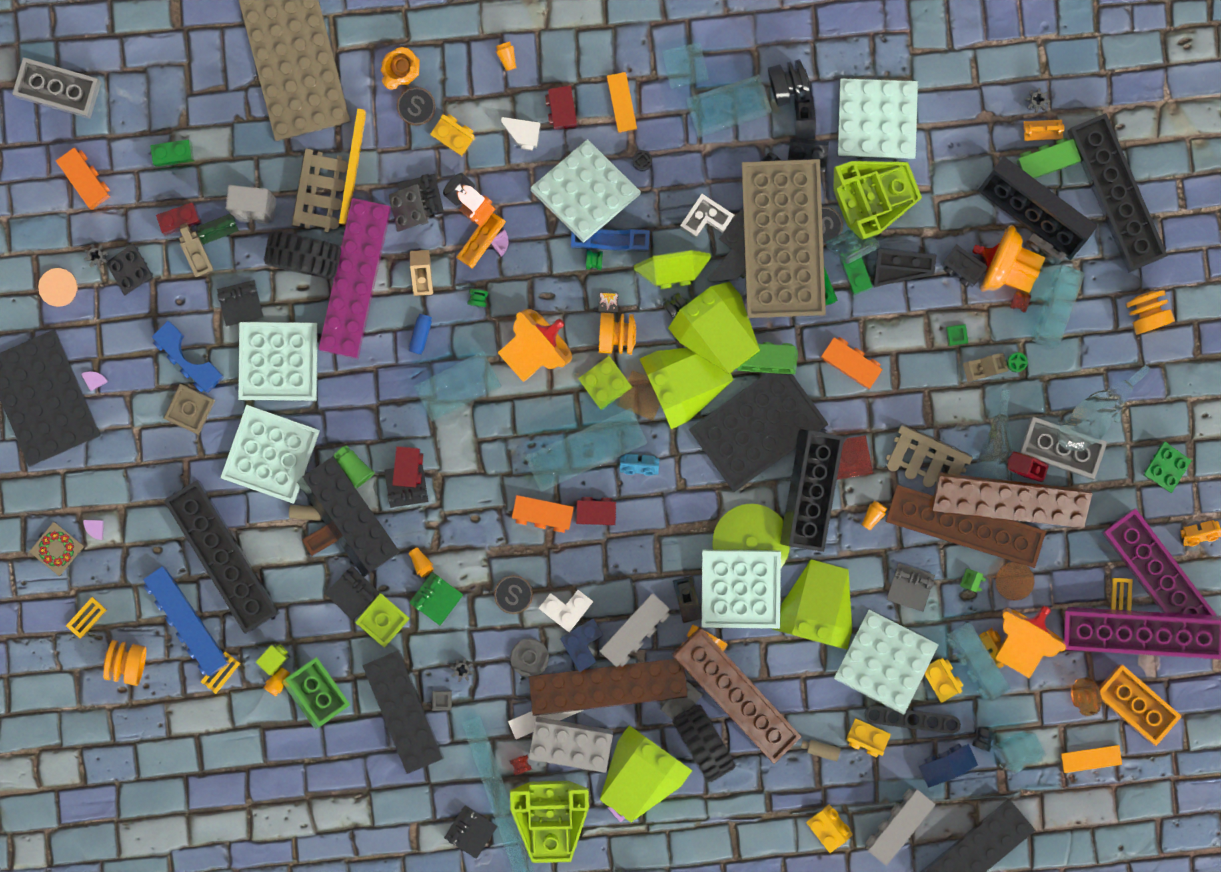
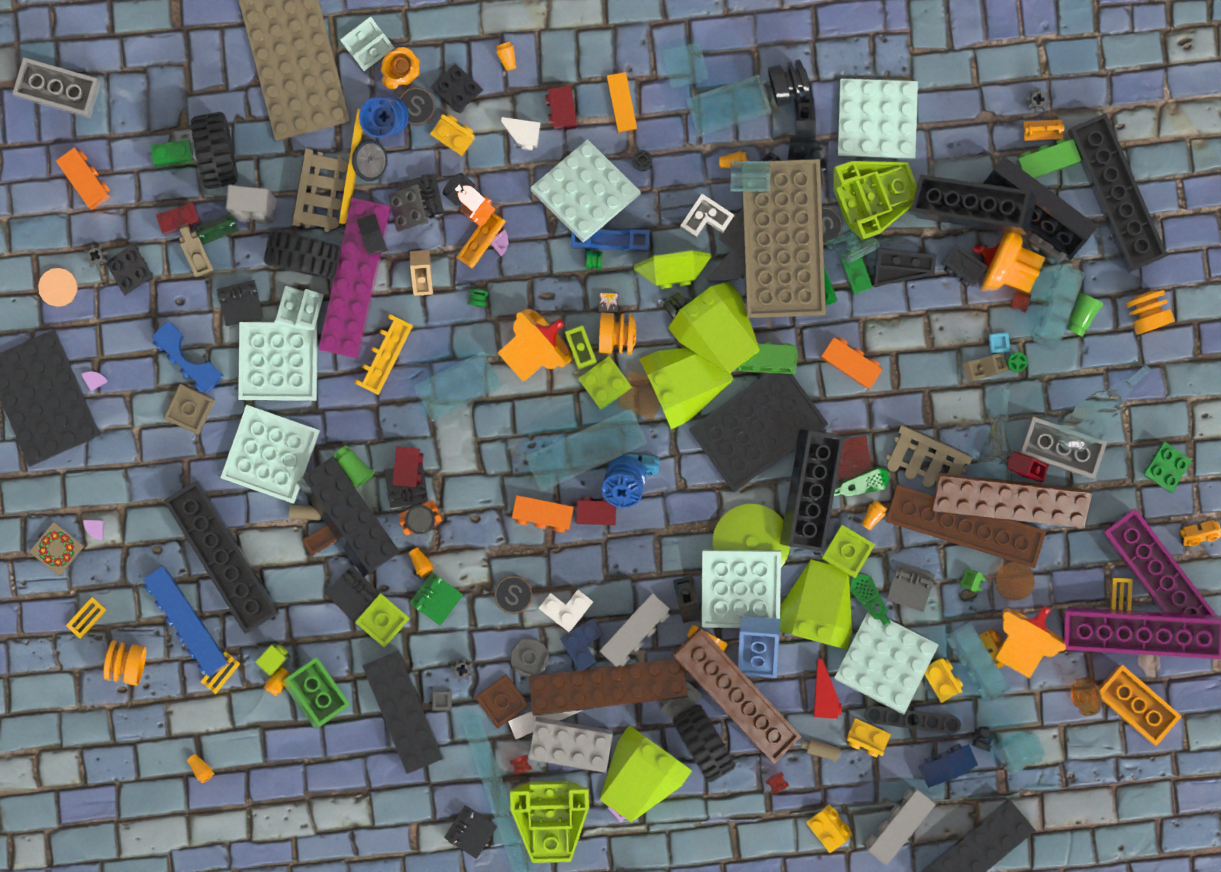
(201, 769): none -> light orange cone
(214, 150): none -> black tyre
(299, 308): none -> light aqua slope
(367, 43): none -> light aqua slope
(369, 160): none -> flat silver wheel
(372, 235): none -> black slope
(374, 118): none -> blue wheel
(386, 355): none -> yellow hinge
(420, 334): blue piece -> none
(420, 518): none -> piece
(456, 88): none -> black hinge
(502, 701): none -> reddish brown tile
(580, 347): none -> lime brick
(624, 482): none -> blue wheel
(725, 161): none -> light orange cone
(750, 176): none -> clear light blue panel
(759, 646): none -> medium blue slope
(777, 783): none -> clear red wheel
(825, 698): none -> red slope
(848, 551): none -> lime plate
(863, 486): none -> piece
(871, 600): none -> green piece
(957, 335): green tile -> none
(973, 204): none -> black brick
(999, 343): none -> medium azure tile
(1083, 314): none -> bright green plant
(1091, 758): light orange tile -> none

